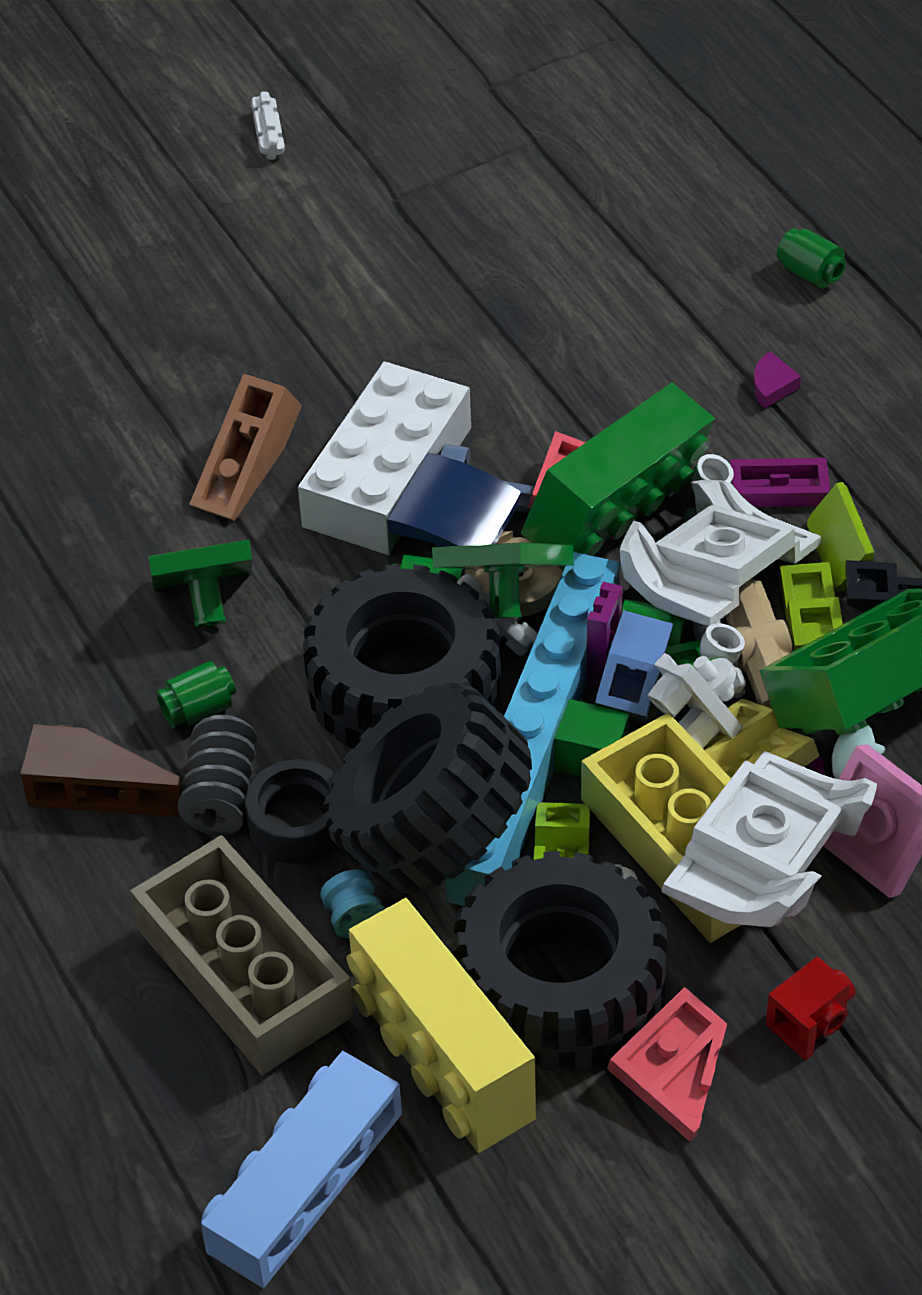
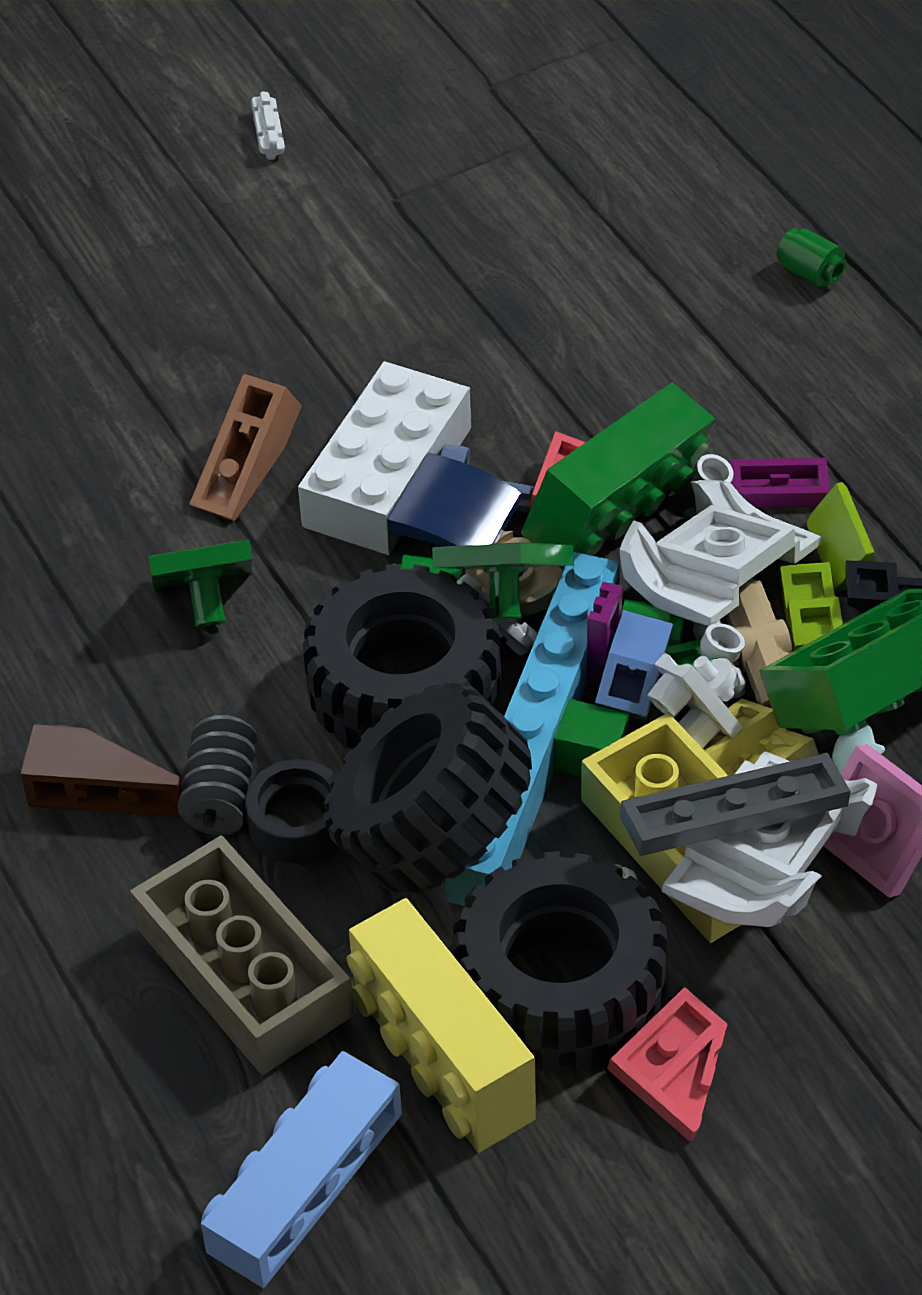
(196, 695): green brick -> none
(350, 900): medium azure wheel -> none
(562, 829): lime slope -> none
(734, 804): none -> dark grey plate
(774, 380): magenta tile -> none
(809, 1005): red brick -> none

